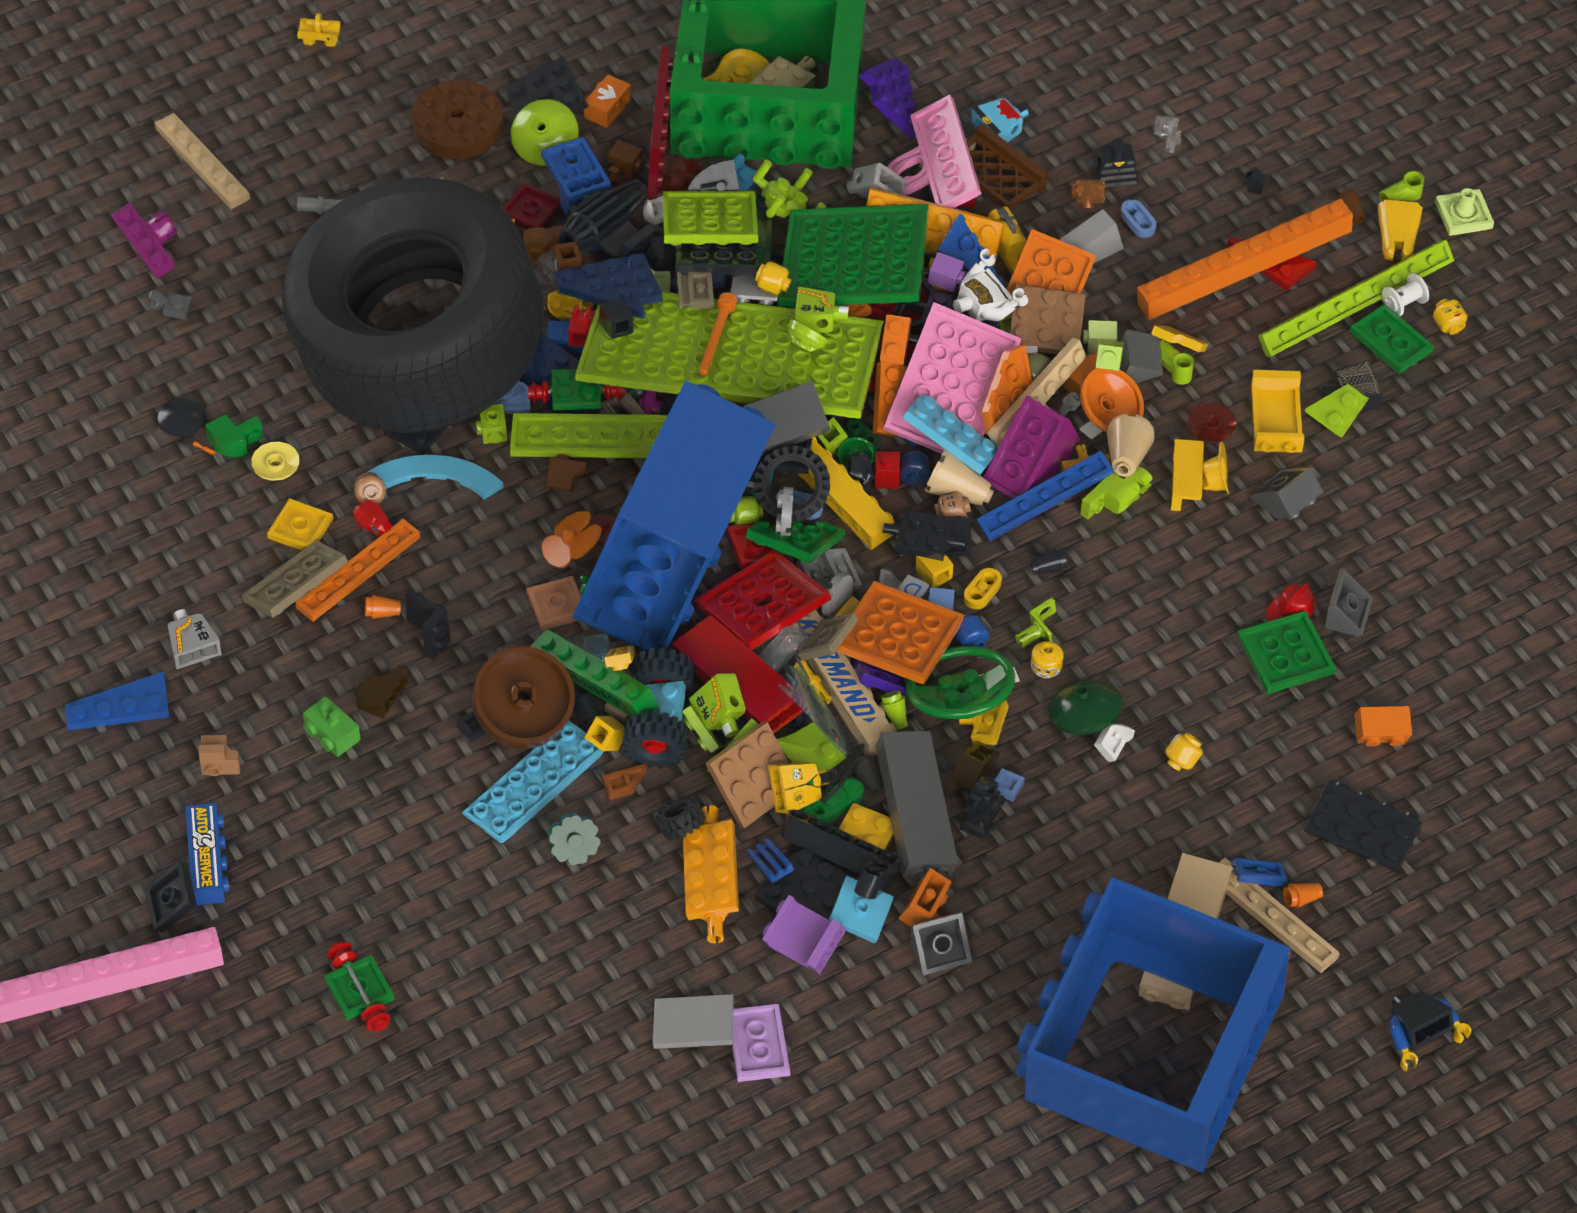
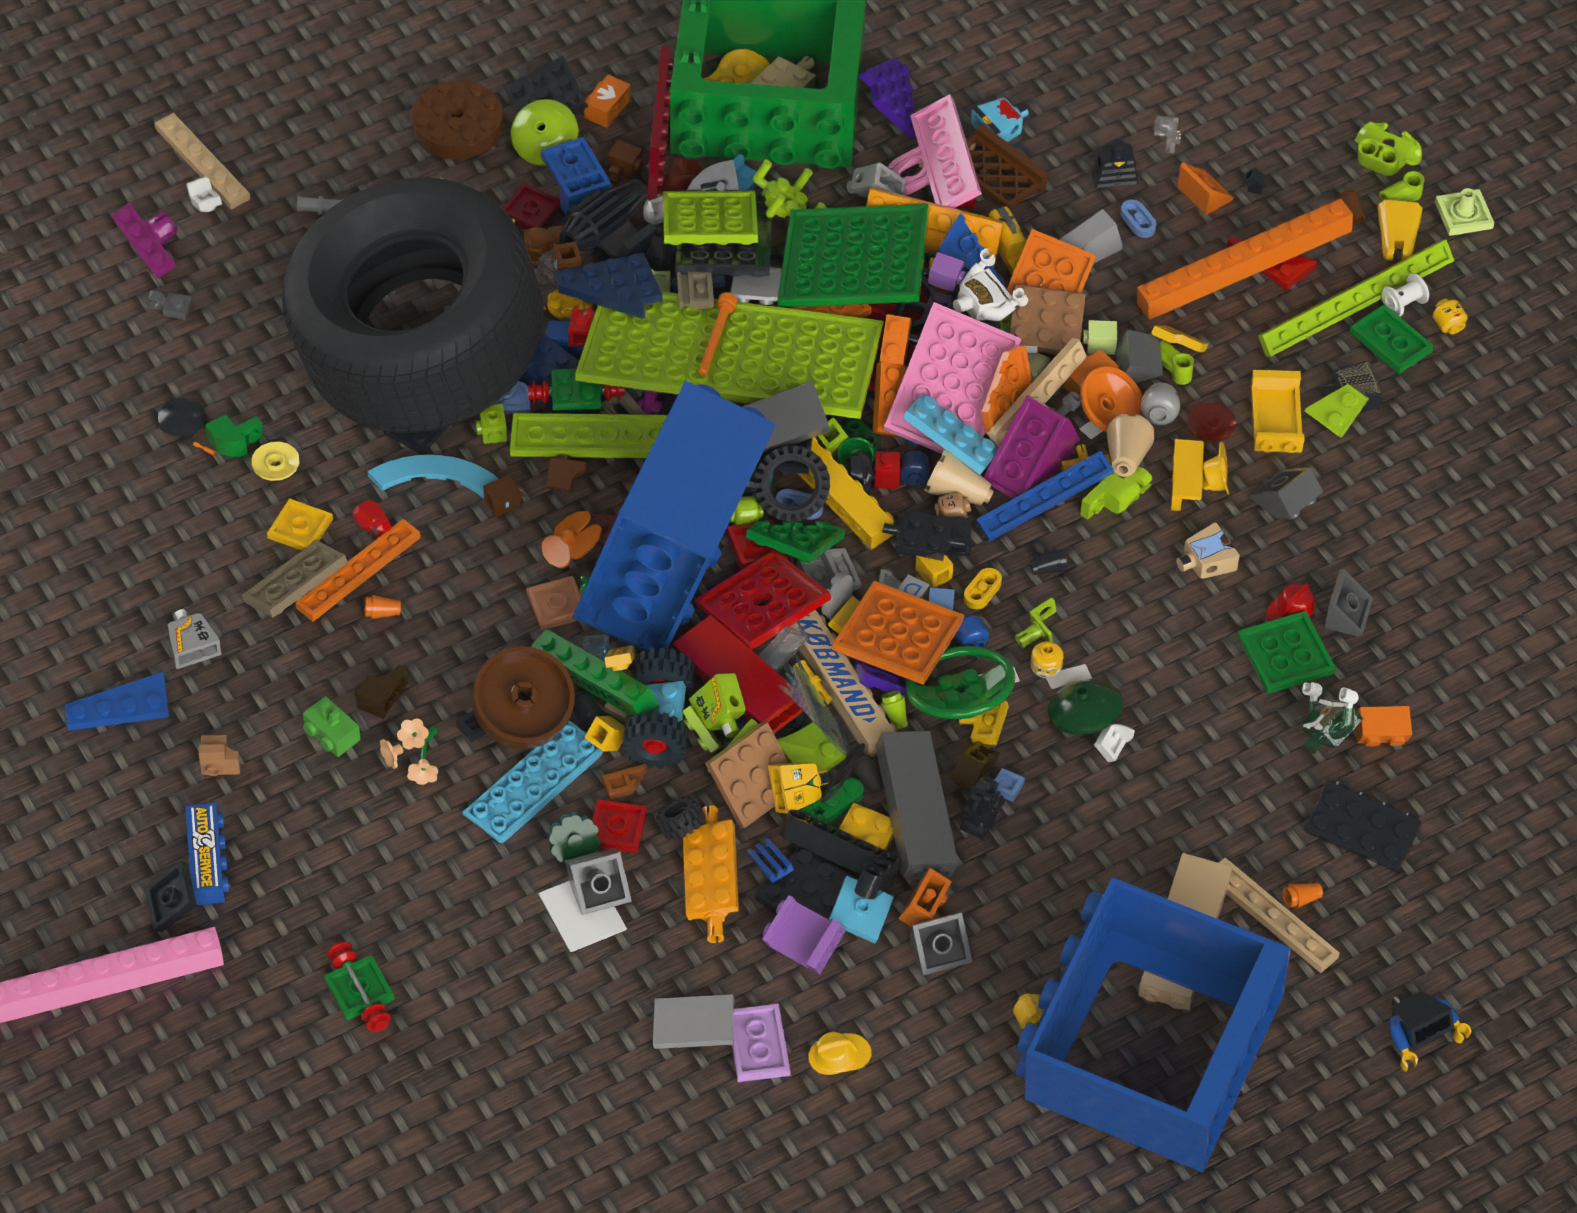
(202, 195): none -> white bracket
(319, 29): yellow hips -> none
(369, 487): medium nougat head -> none
(412, 735): none -> light nougat plant
(431, 619): black bracket -> none
(502, 495): none -> reddish brown brick
(575, 928): none -> white sticker
(598, 880): none -> dark grey slope
(616, 318): black brick -> none
(619, 824): none -> red tile
(773, 278): yellow head -> none
(786, 503): light grey plate -> none
(805, 337): lime piece -> none
(818, 310): lime torso -> none
(827, 636): dark tan tile -> none
(839, 1053): none -> yellow piece
(1027, 1010): none -> yellow head
(1069, 676): none -> white sticker
(1088, 192): clear orange brick -> none
(1109, 354): lime brick -> none
(1160, 404): none -> light grey piece
(1184, 751): yellow head -> none
(1202, 188): none -> orange slope
(1209, 553): none -> tan torso
(1259, 872): blue tile -> none
(1329, 719): none -> clear green torso
(1370, 139): none -> lime piece

